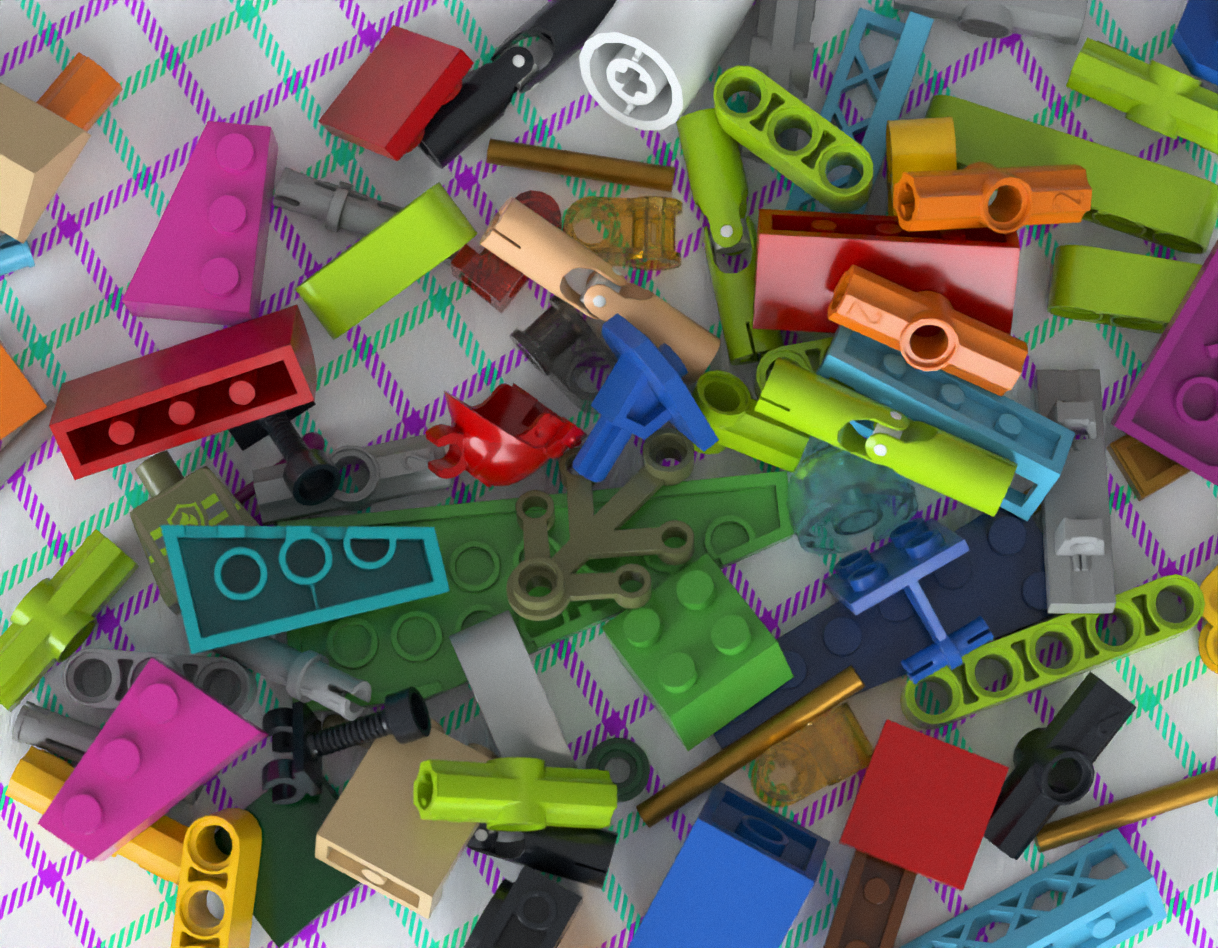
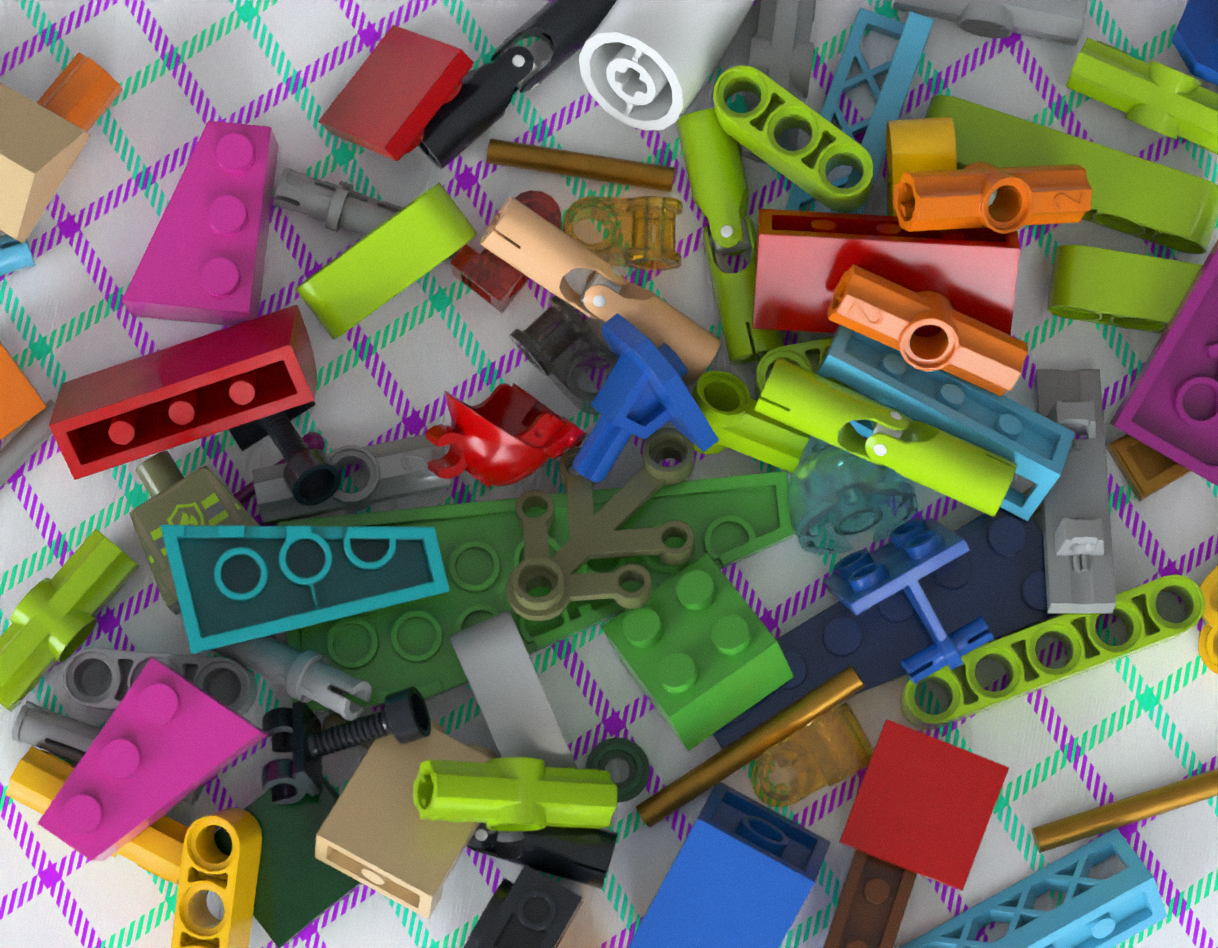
(1072, 739): black piece -> none

